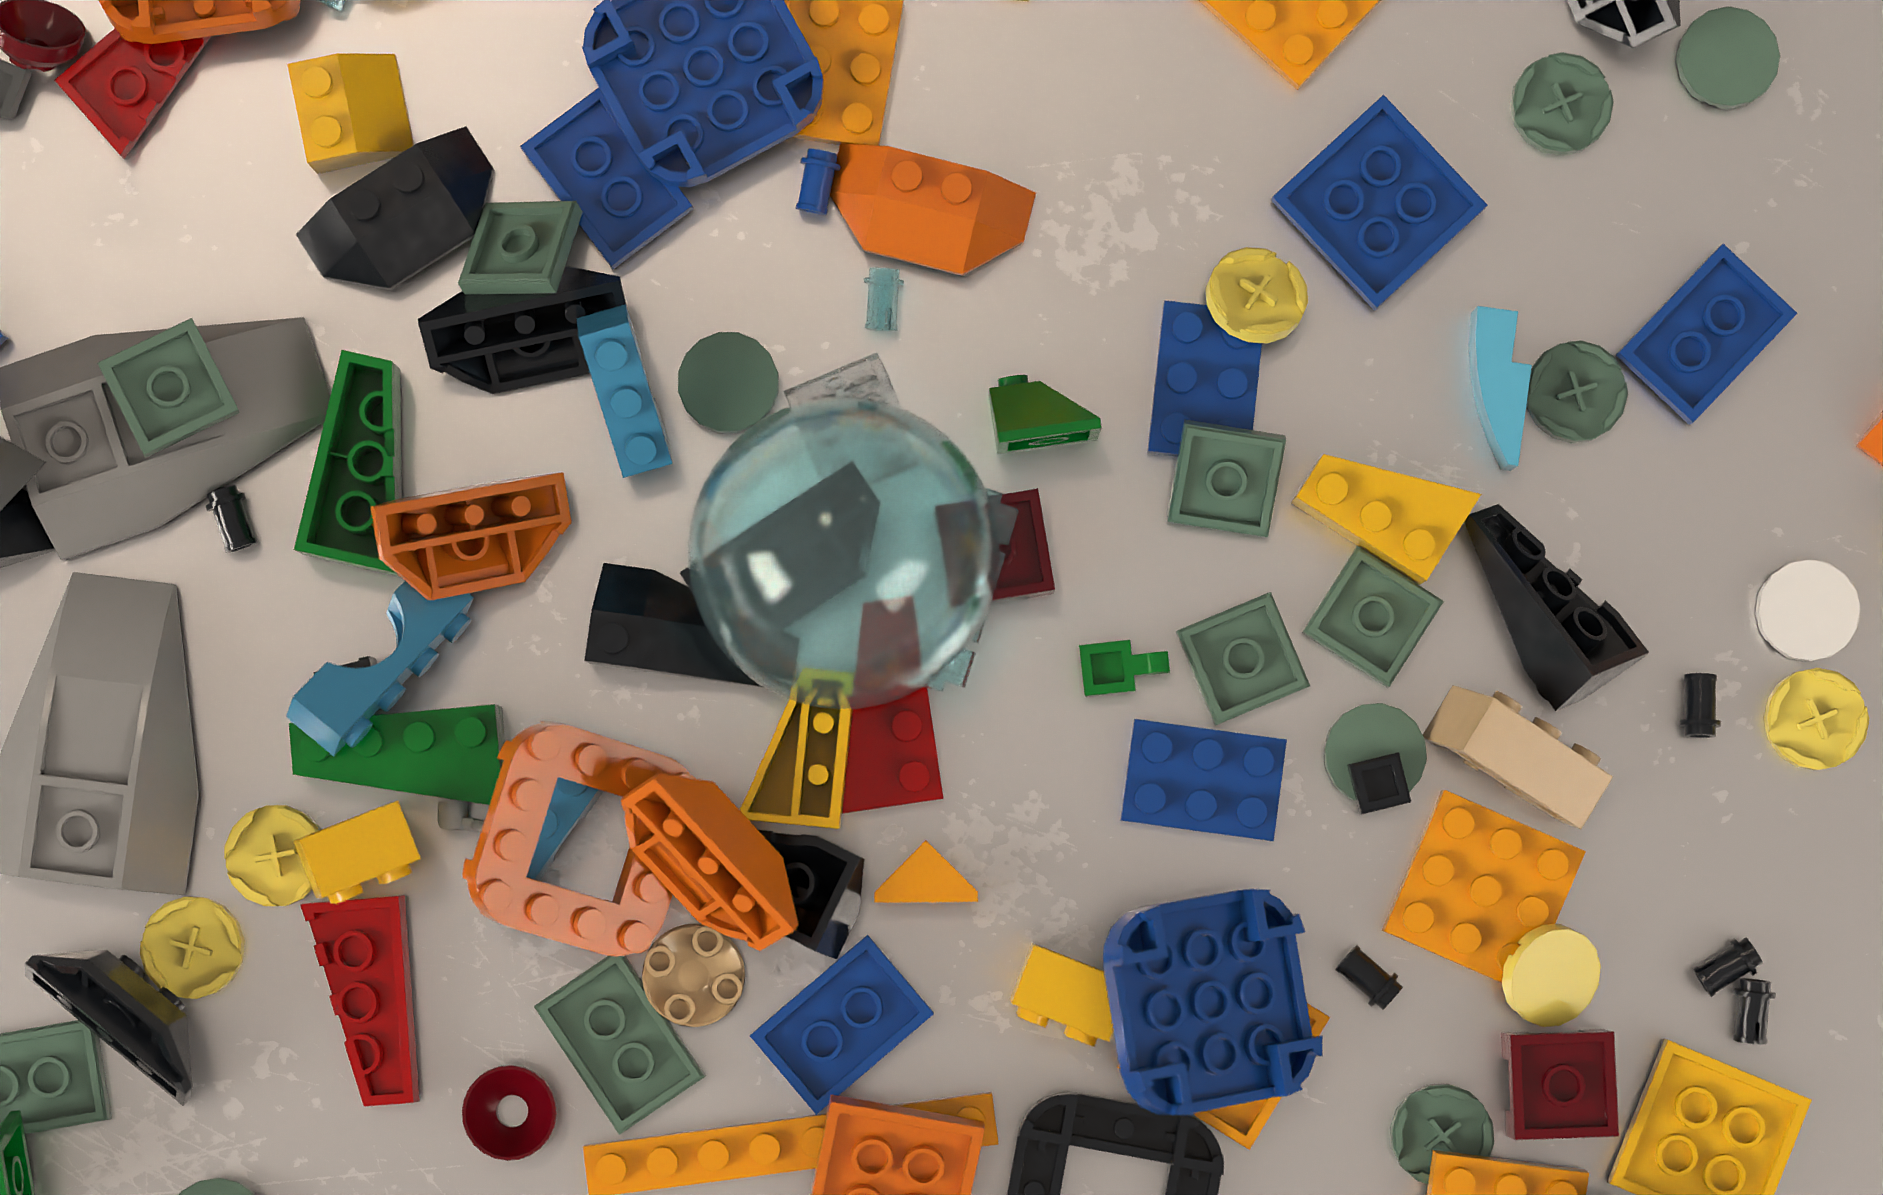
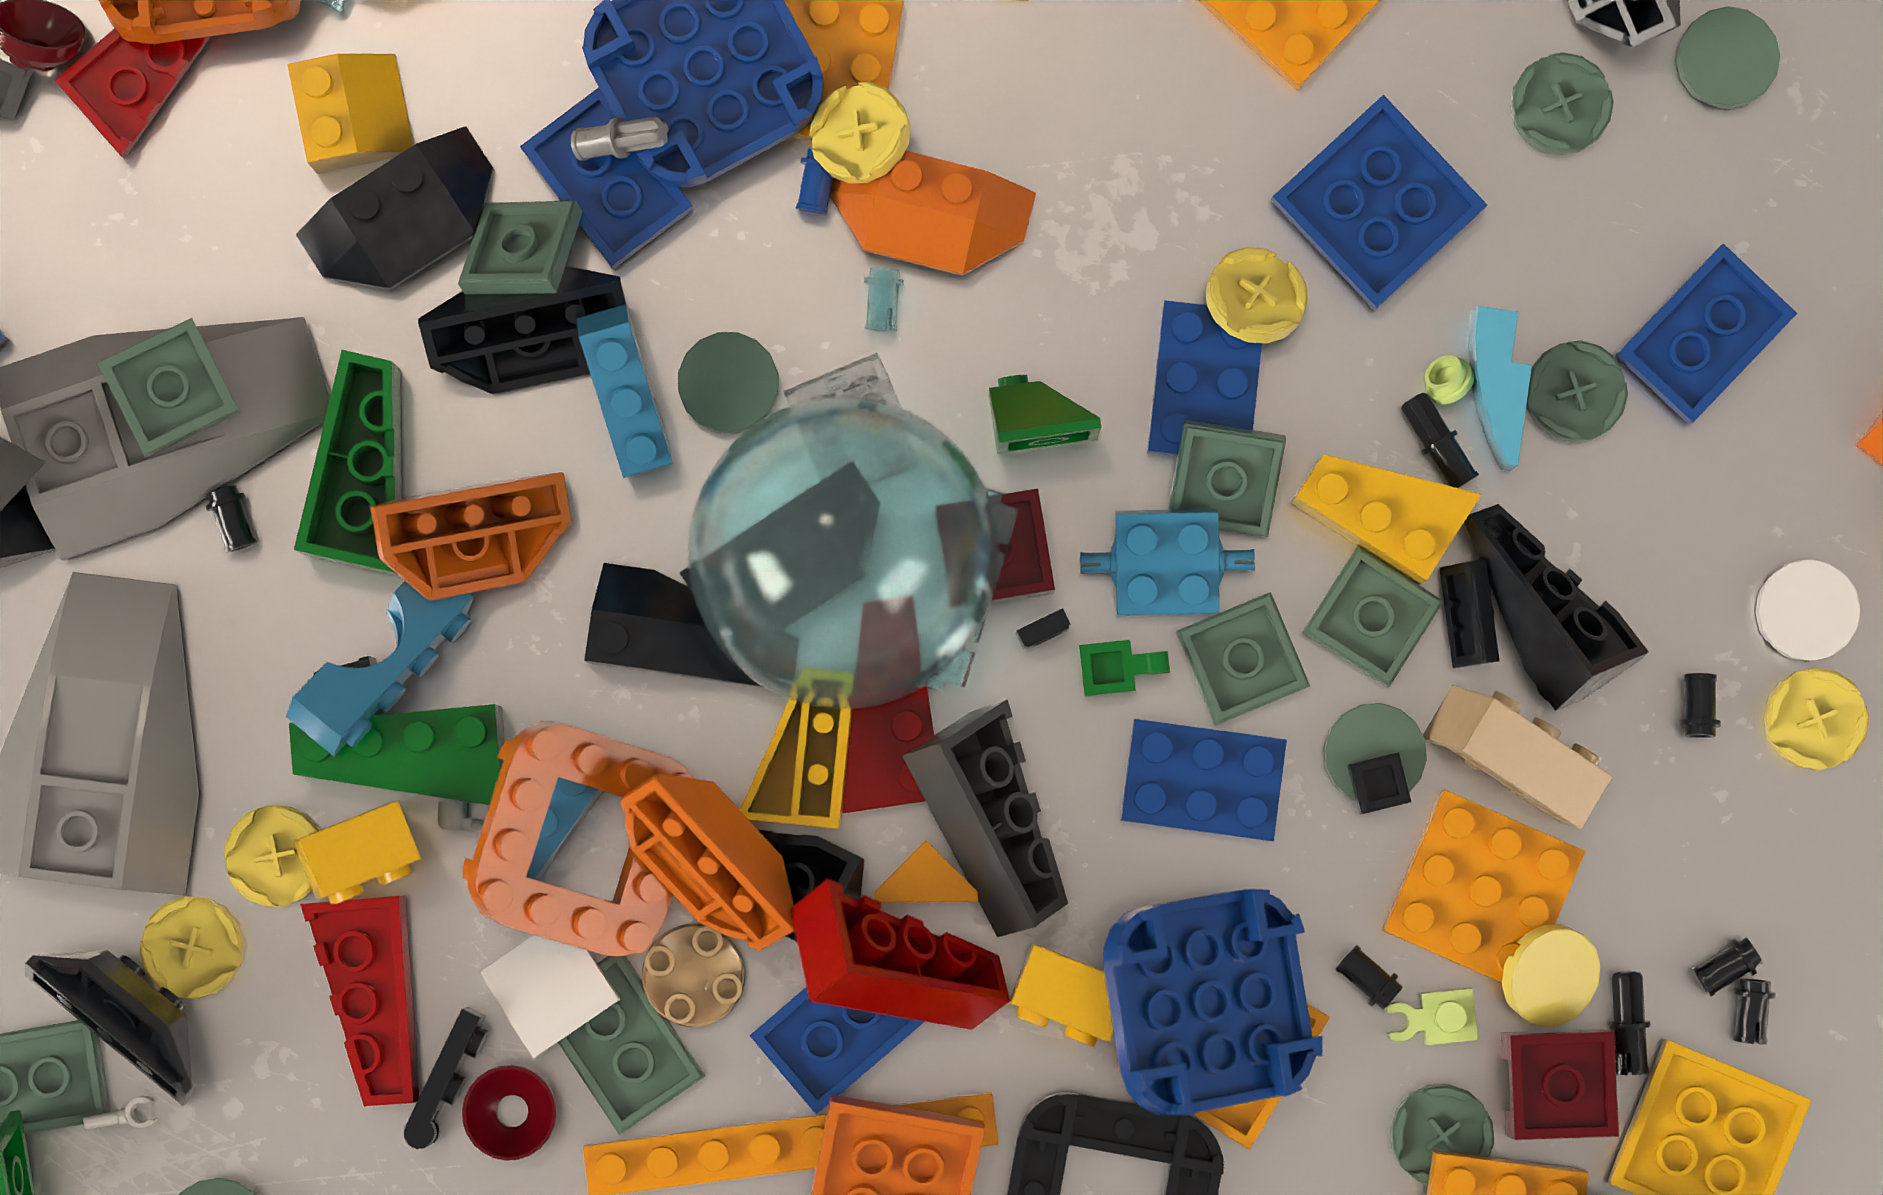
(120, 1116): none -> white hand
(445, 1081): none -> black plate
(548, 990): none -> white slope
(619, 138): none -> light grey axle
(860, 133): none -> light yellow tile
(892, 965): none -> red wedge
(989, 818): none -> dark grey wedge
(1043, 629): none -> black tile
(1167, 561): none -> dark azure plate
(1438, 440): none -> black axle
(1443, 1017): none -> yellowish green plate
(1448, 379): none -> yellowish green plate
(1469, 614): none -> black plate
(1629, 1023): none -> black axle

